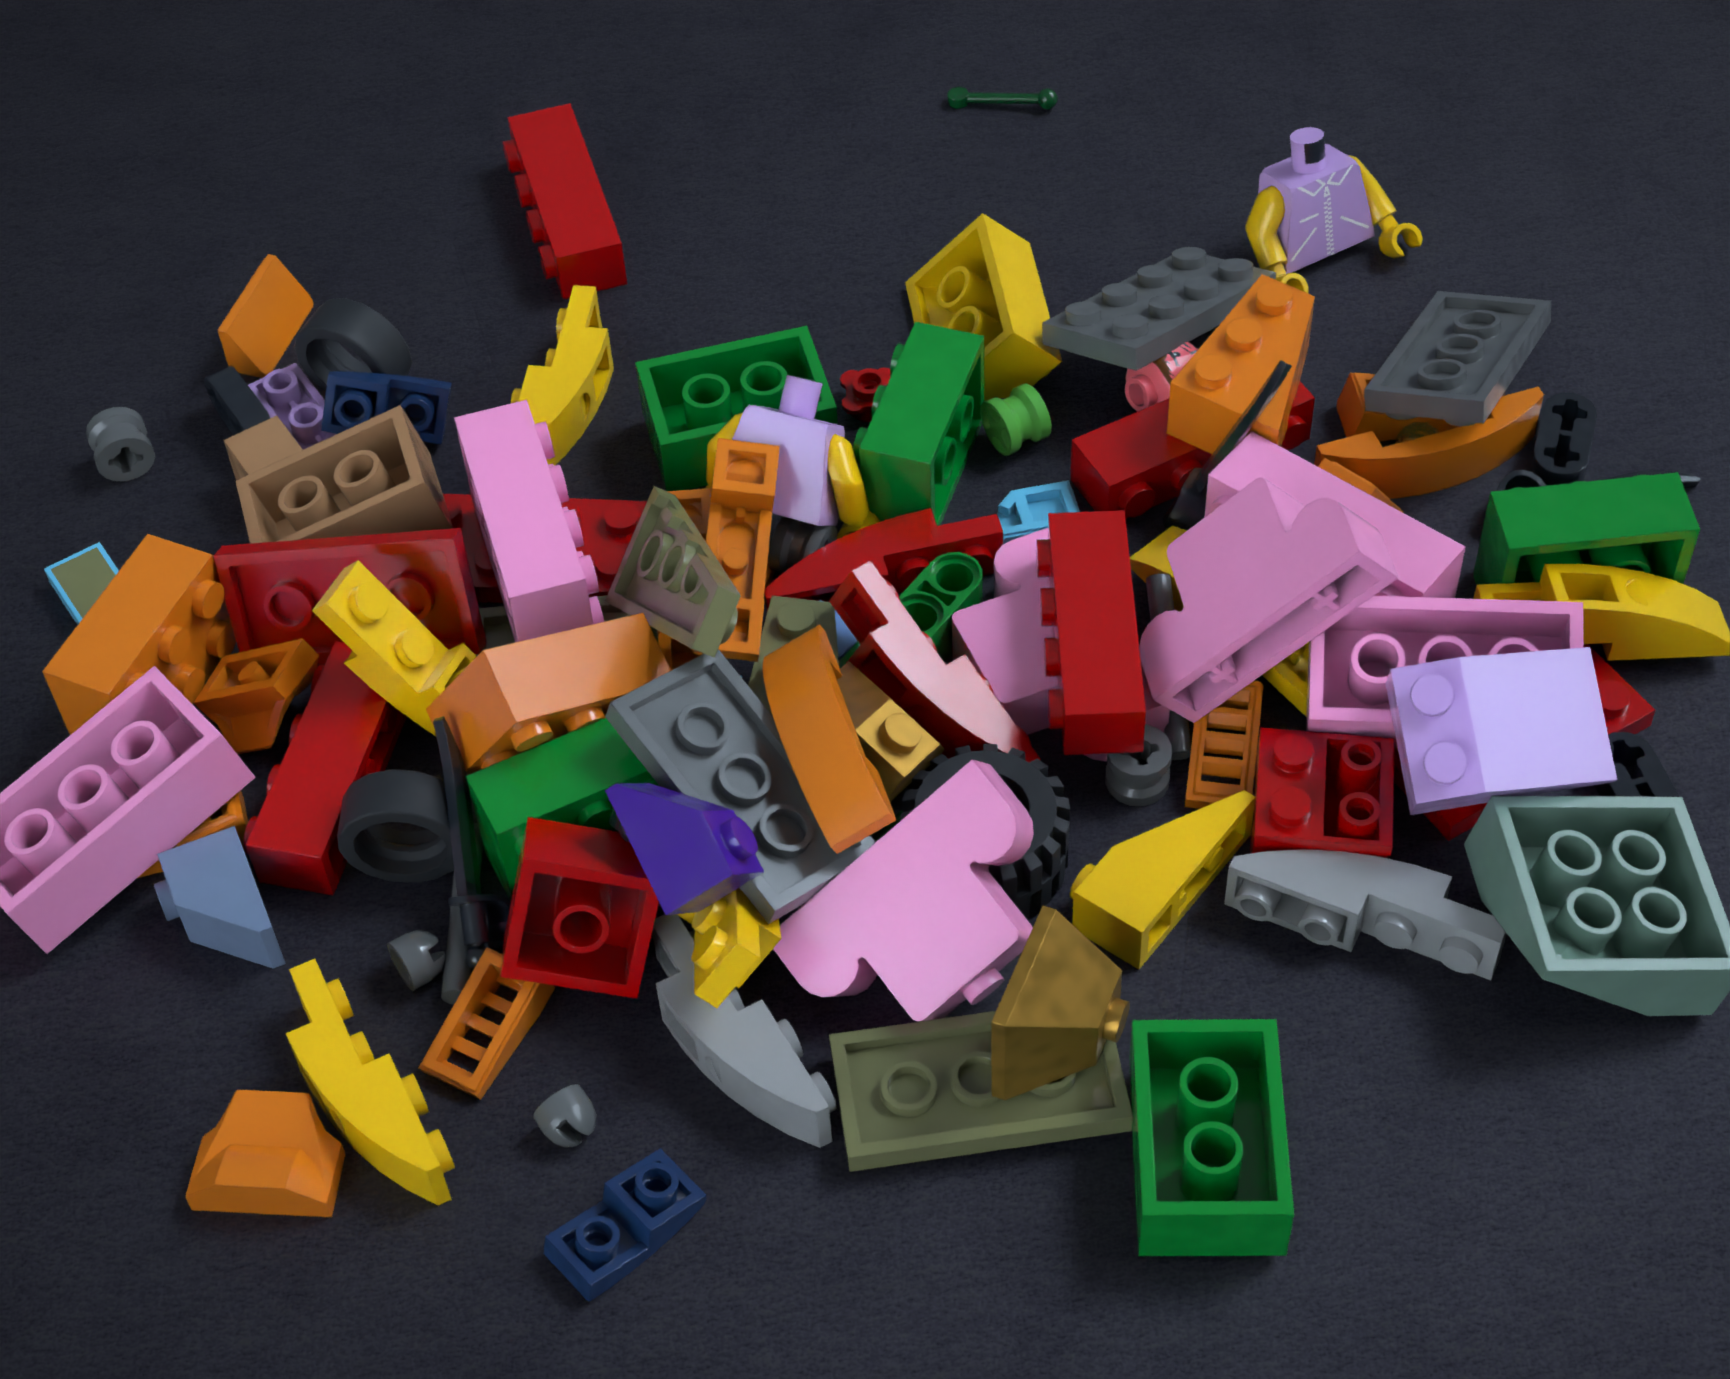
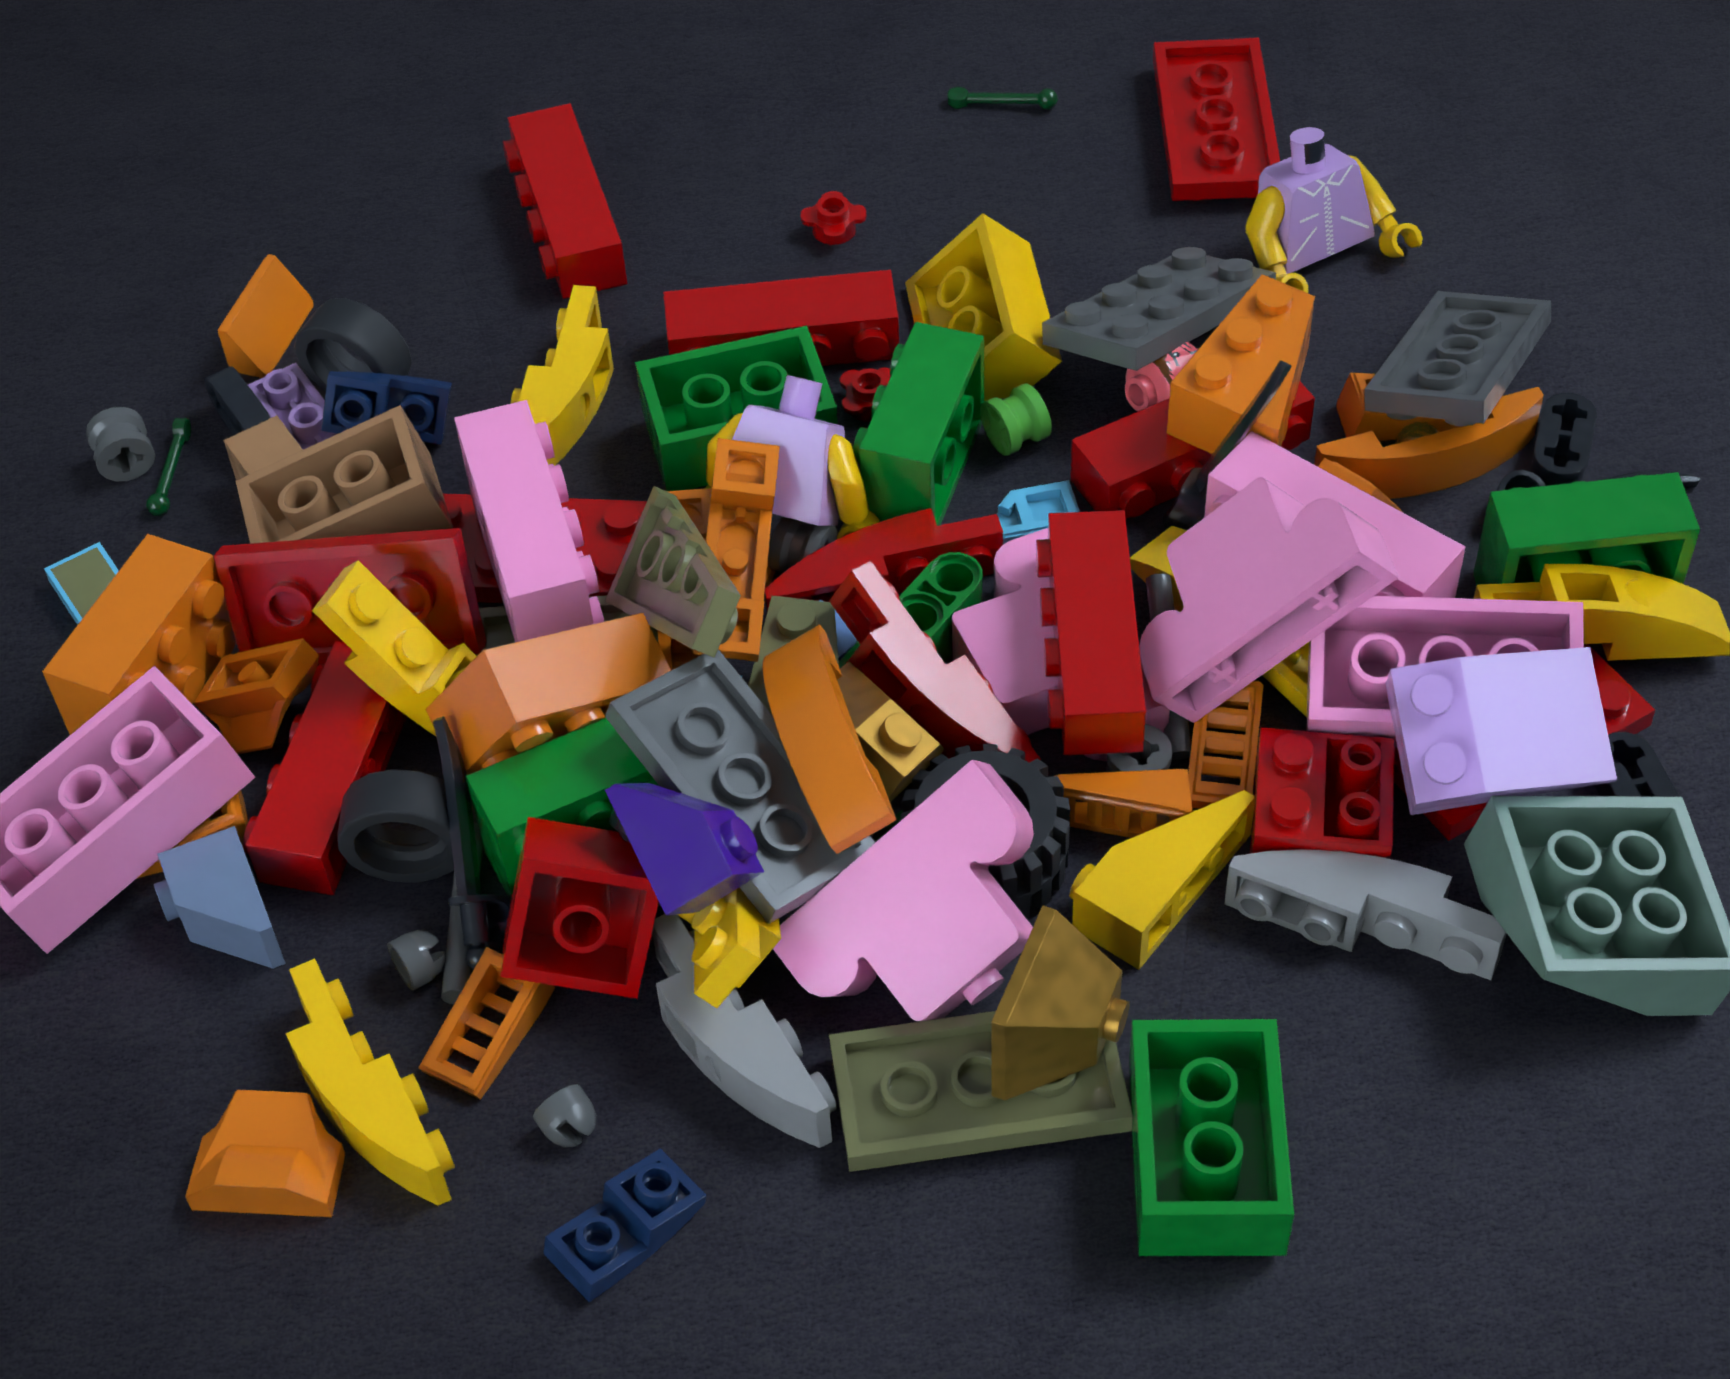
(158, 503): none -> dark green hinge
(833, 218): none -> red plate
(846, 314): none -> red brick
(1127, 800): none -> orange slope
(1214, 117): none -> red plate

